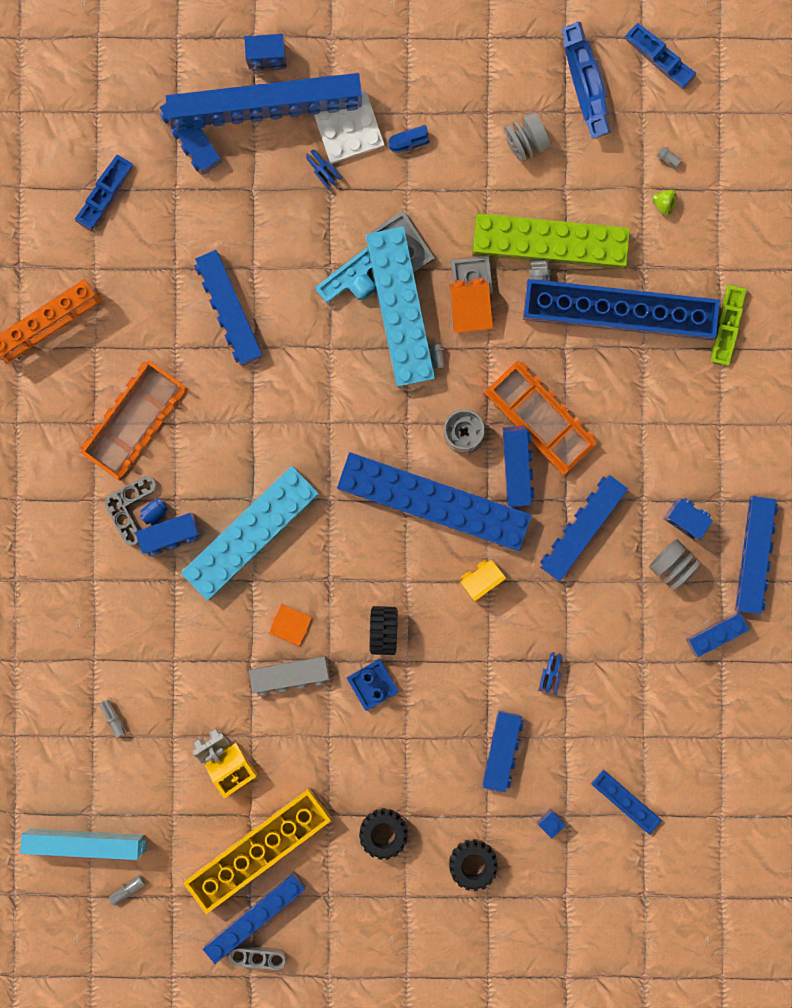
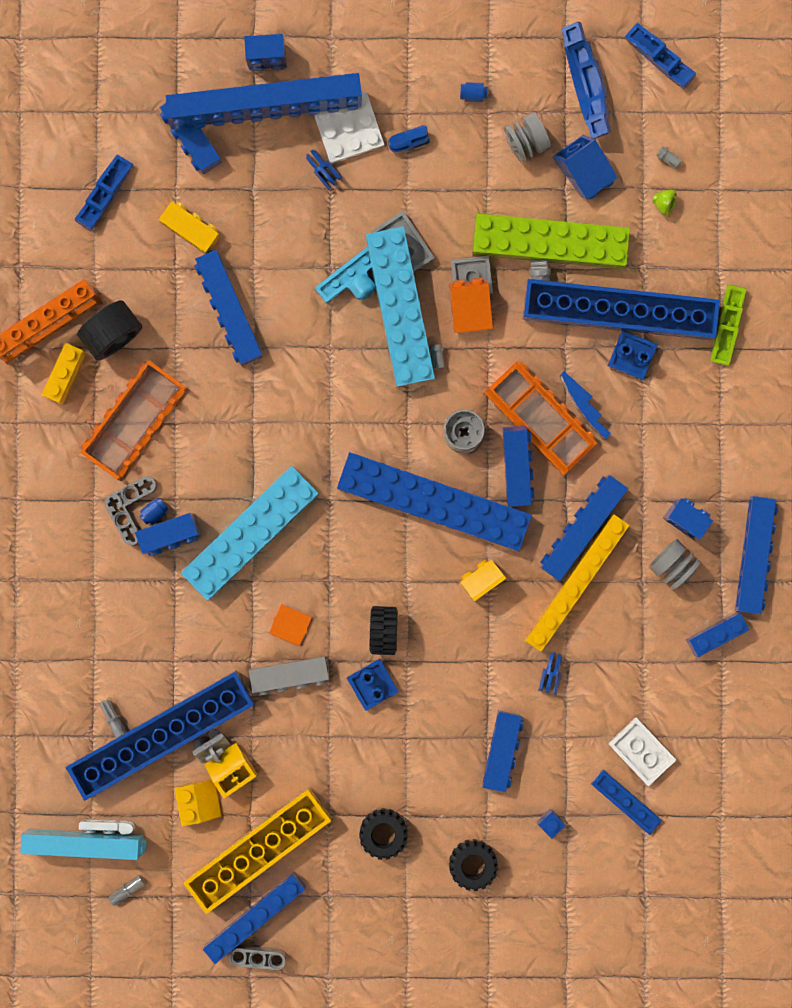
(64, 373): none -> yellow brick
(107, 826): none -> white hinge
(109, 330): none -> black tyre
(160, 735): none -> blue brick
(189, 227): none -> yellow brick
(197, 802): none -> yellow slope
(473, 92): none -> blue brick
(576, 582): none -> yellow brick
(580, 399): none -> blue slope
(585, 166): none -> blue slope
(632, 355): none -> blue plate
(642, 751): none -> white plate

